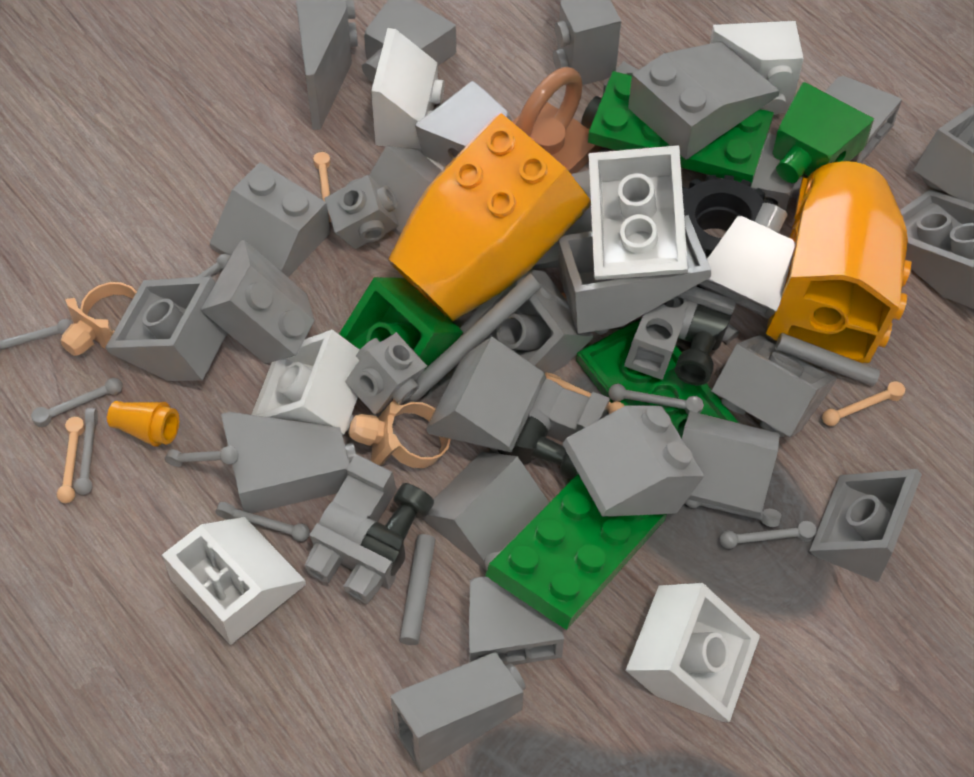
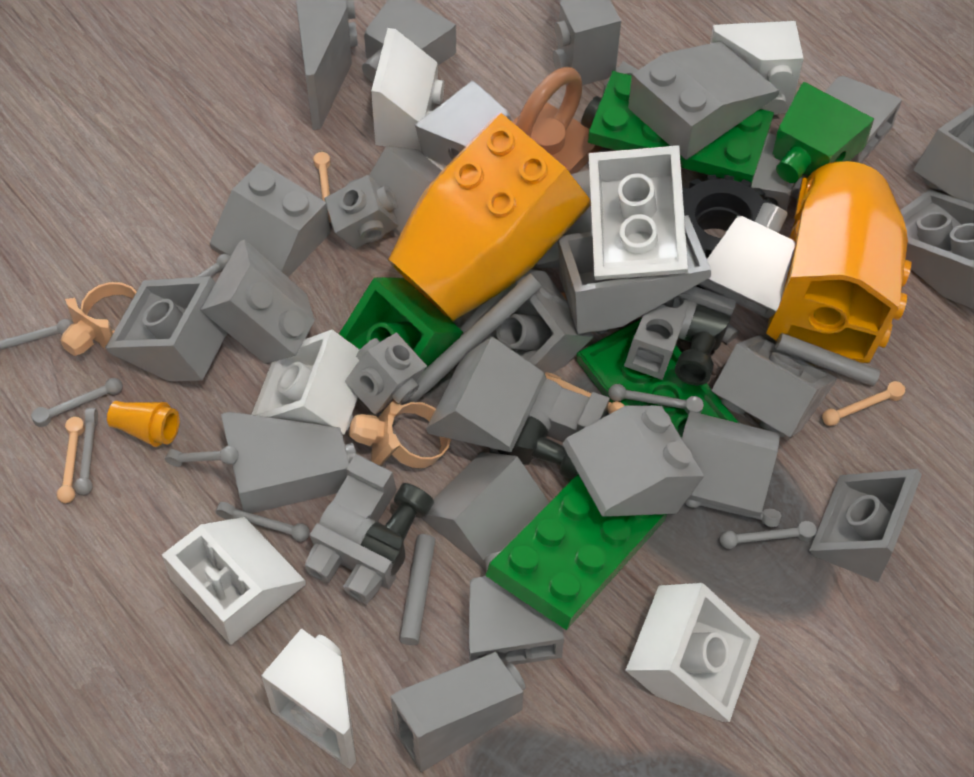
(311, 694): none -> white slope

